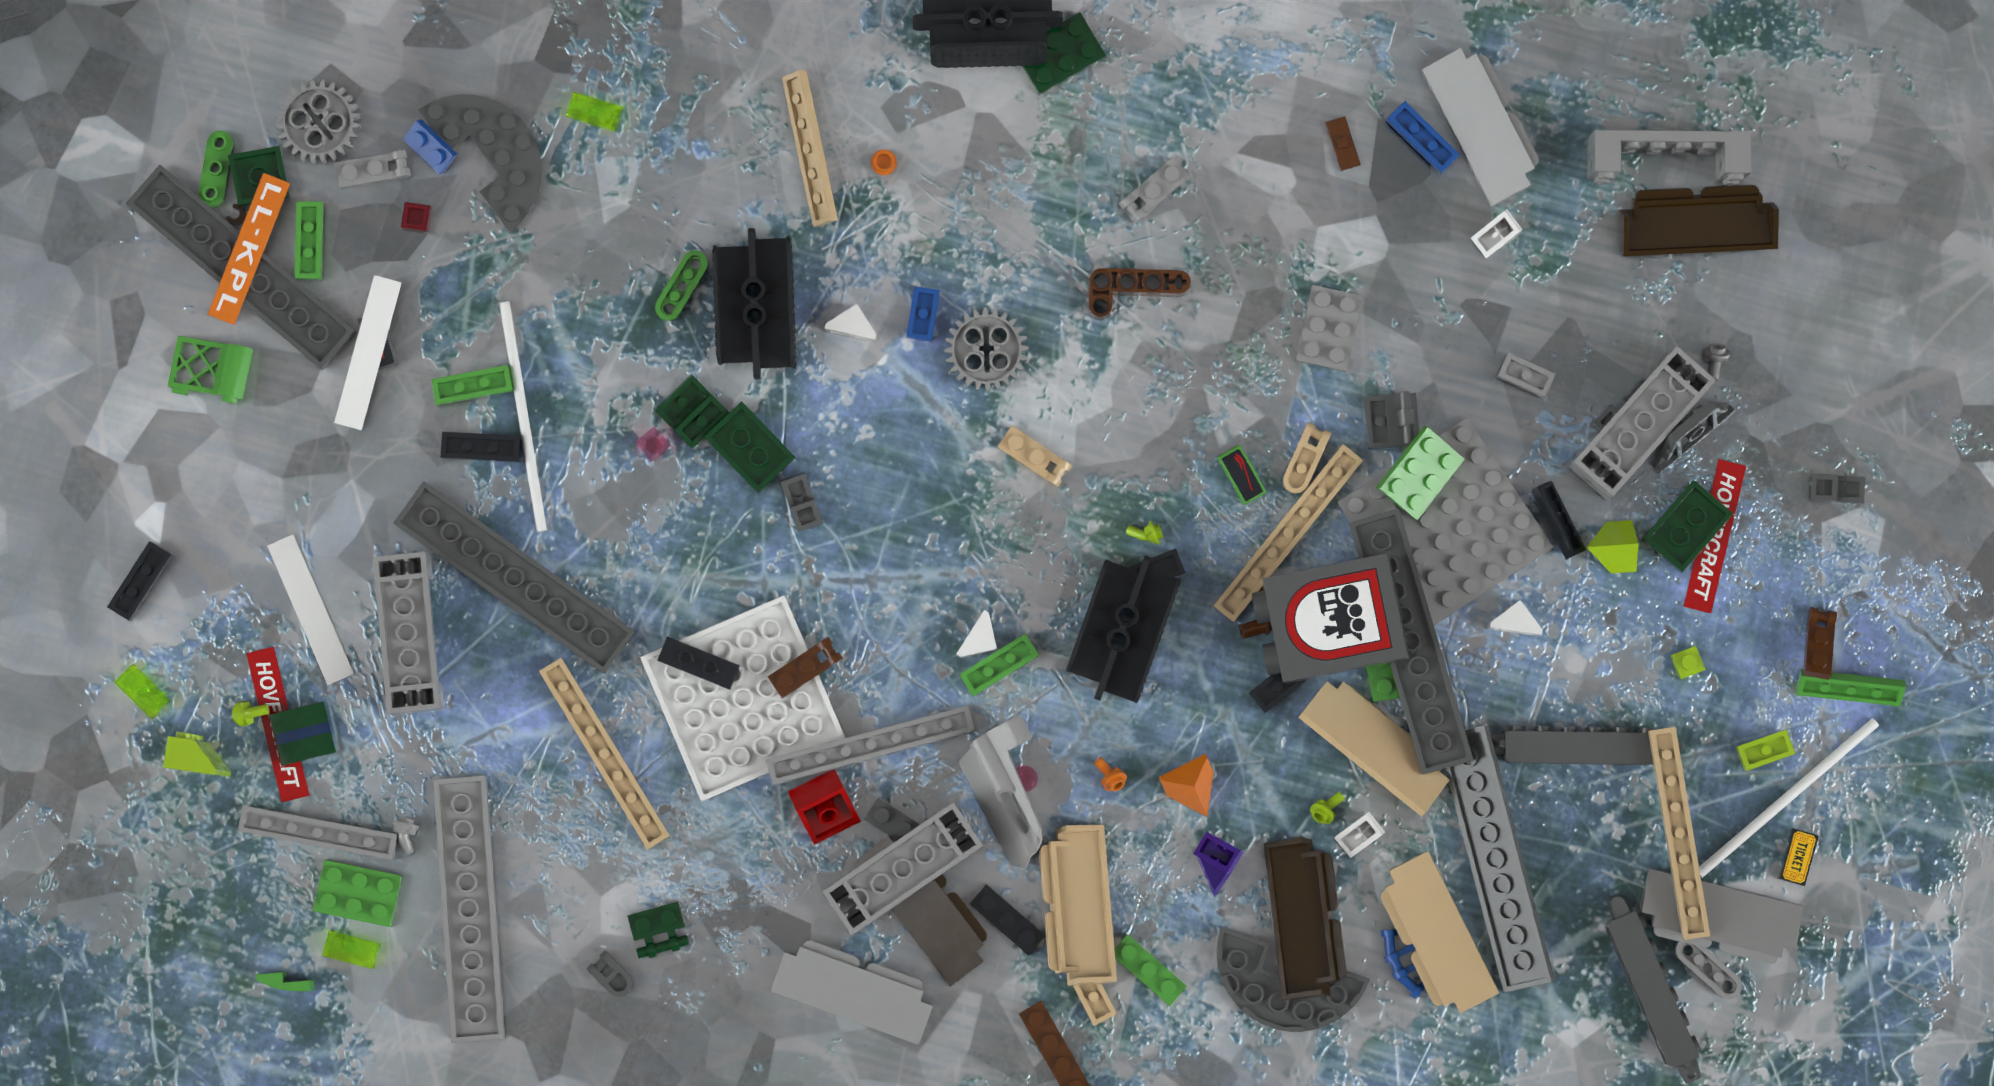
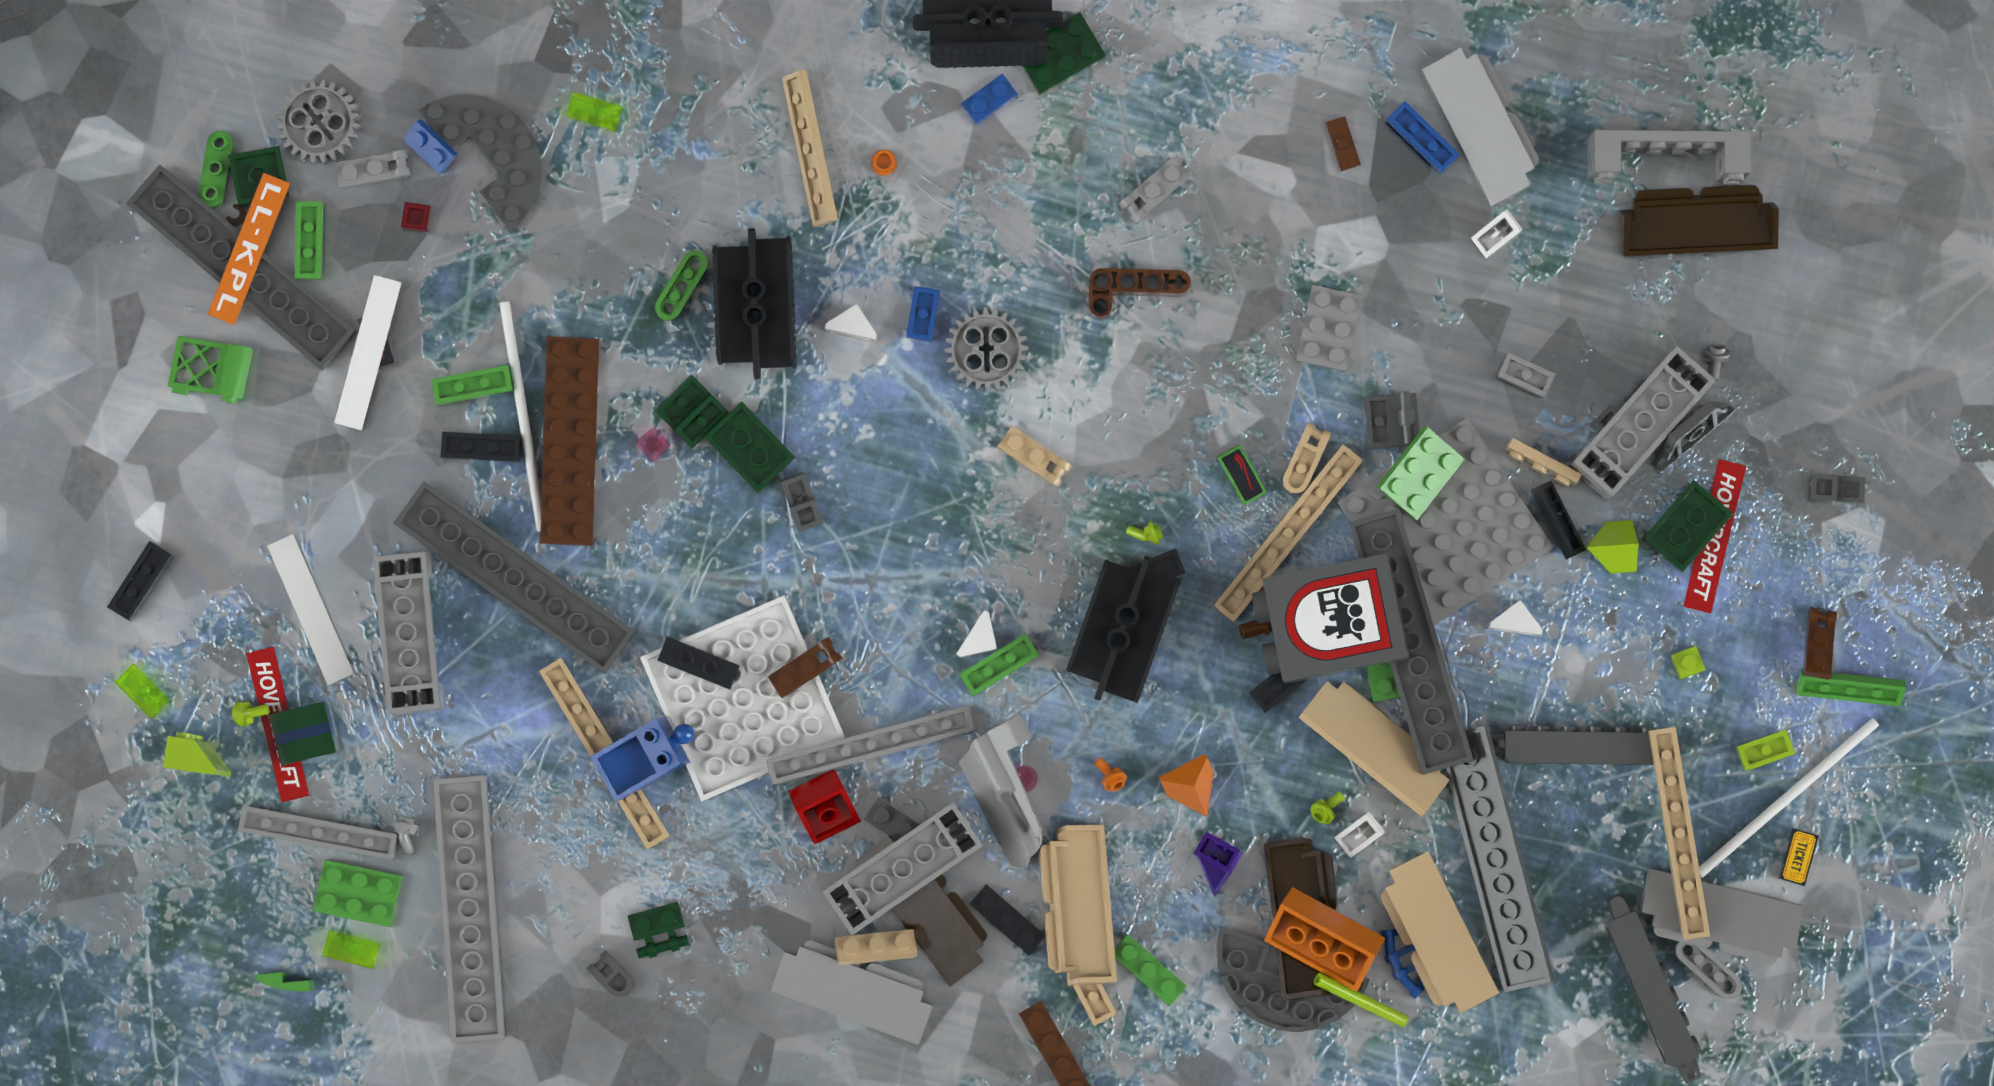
(569, 441): none -> reddish brown plate
(639, 757): none -> blue slope
(875, 947): none -> tan plate
(989, 99): none -> blue plate
(1324, 939): none -> orange slope
(1361, 1000): none -> lime piece
(1542, 463): none -> tan plate

